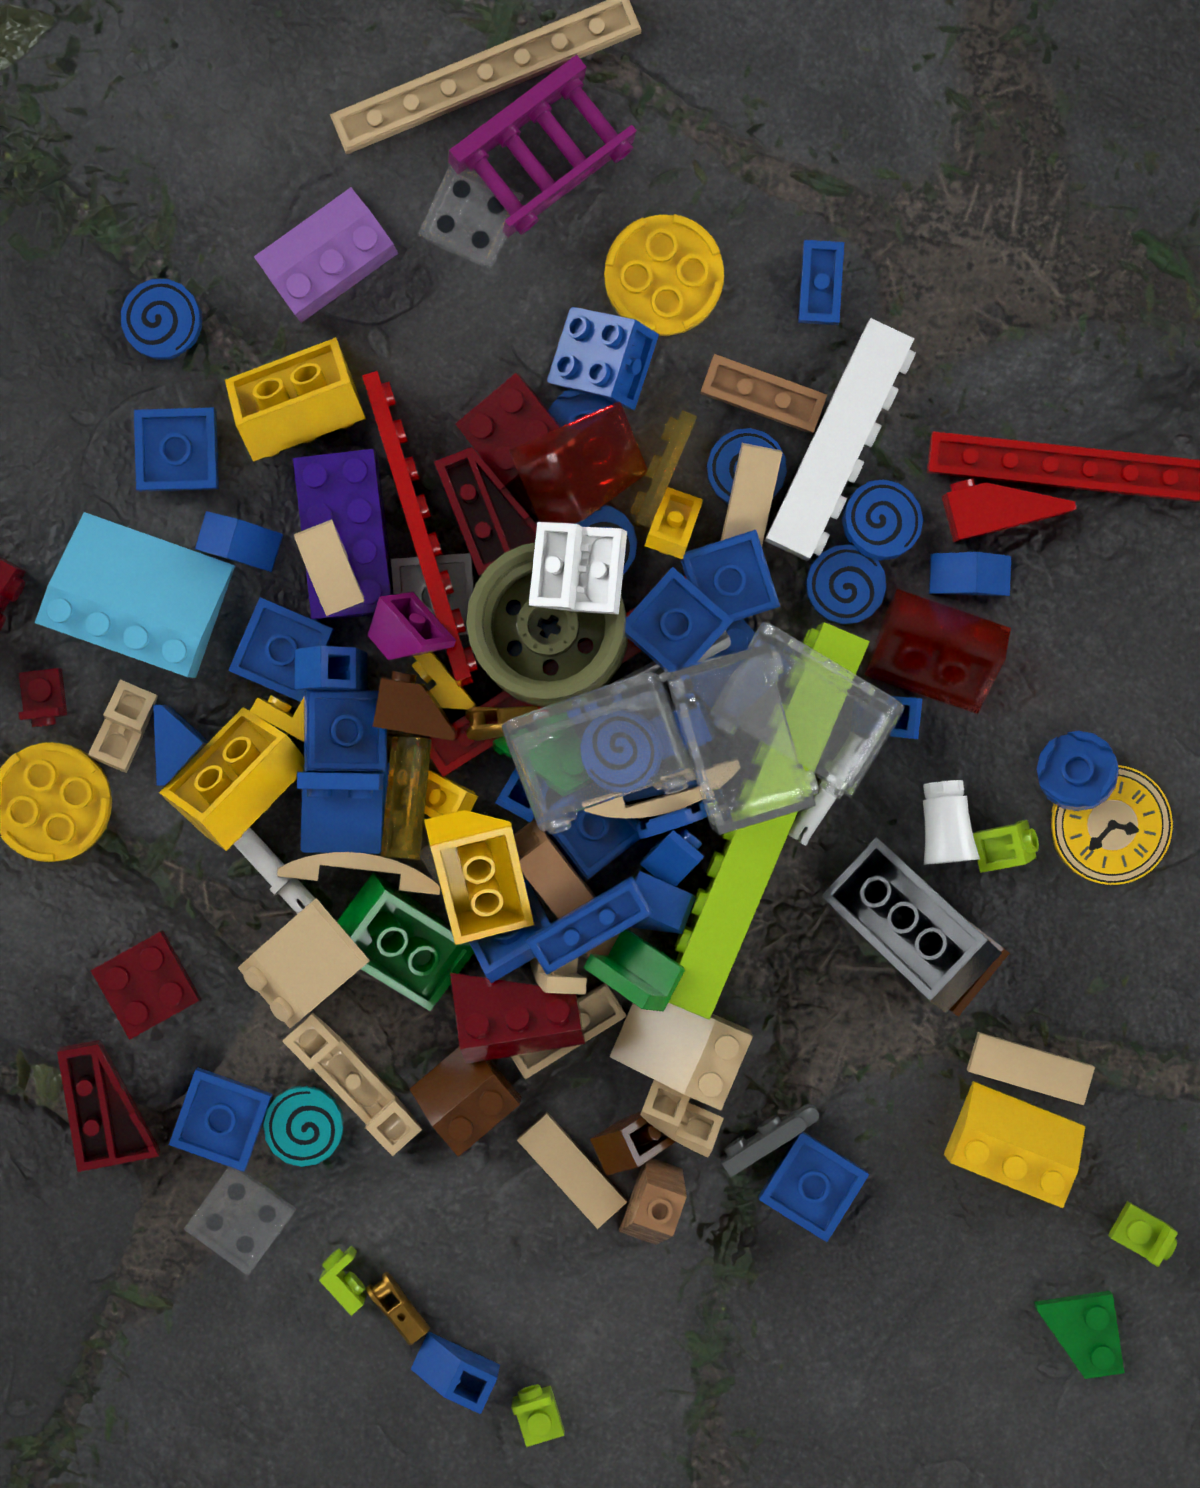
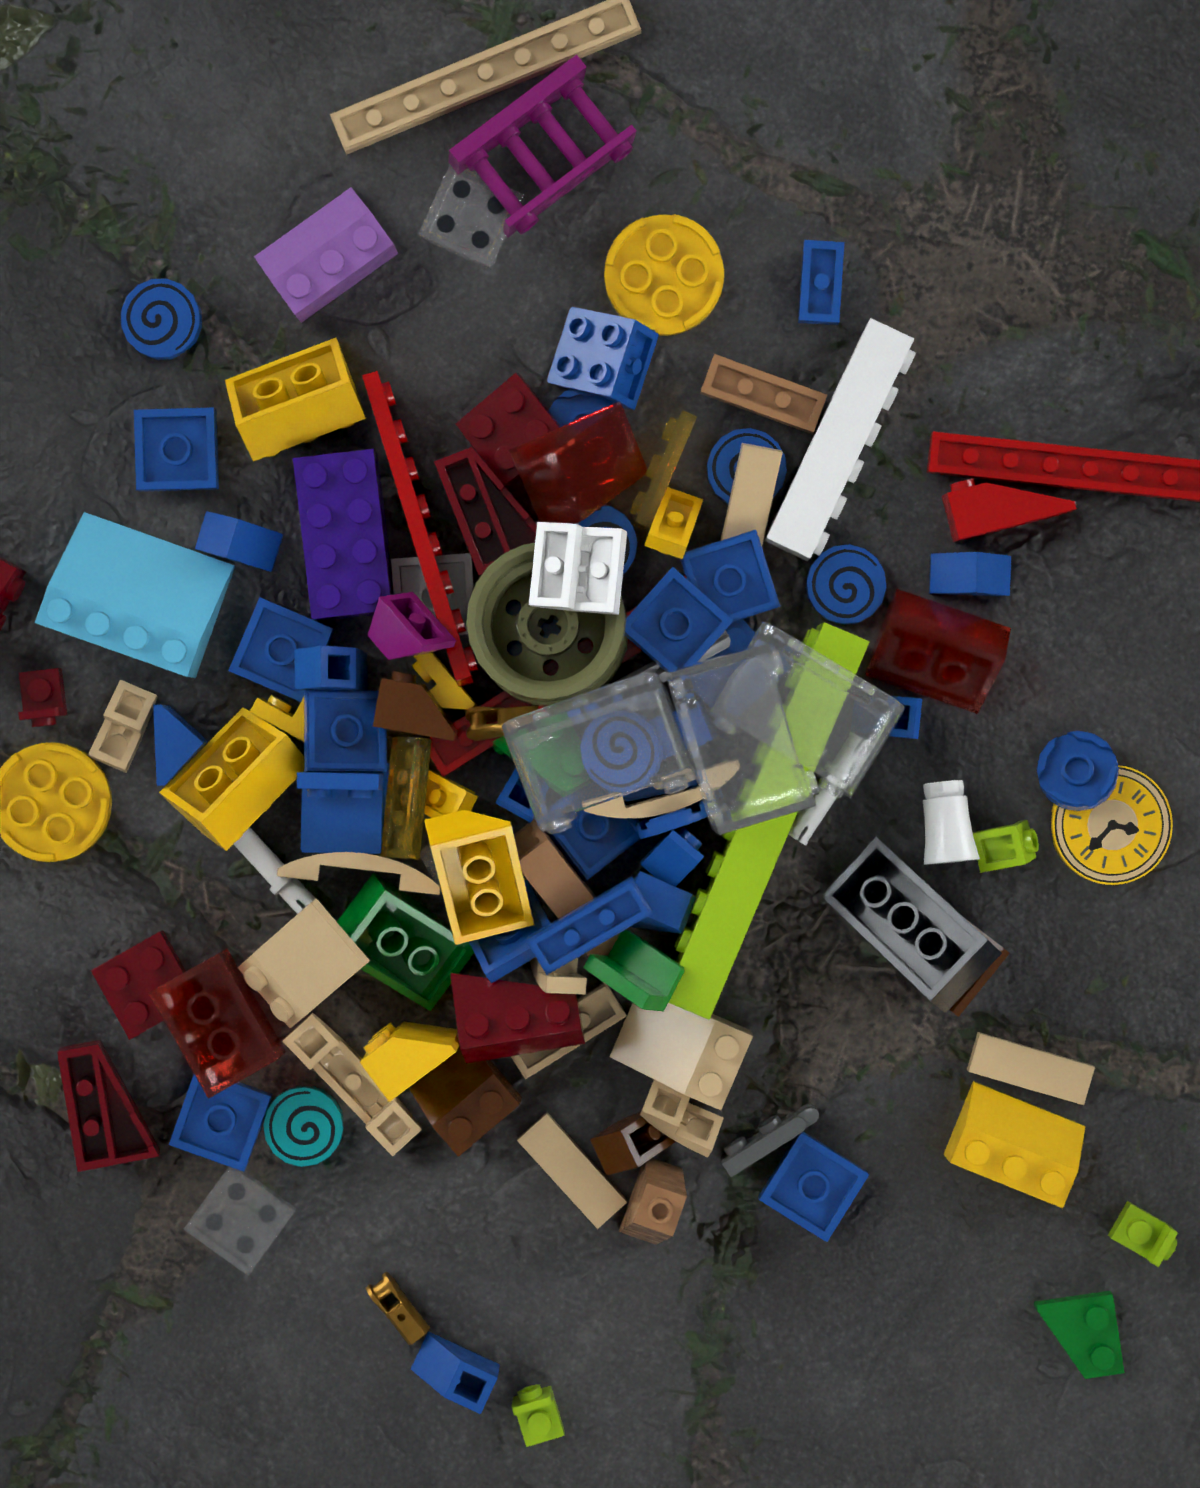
(217, 1023): none -> clear red slope
(329, 567): tan slope -> none
(344, 1287): lime bracket -> none
(406, 1054): none -> yellow slope
(882, 519): blue tile -> none

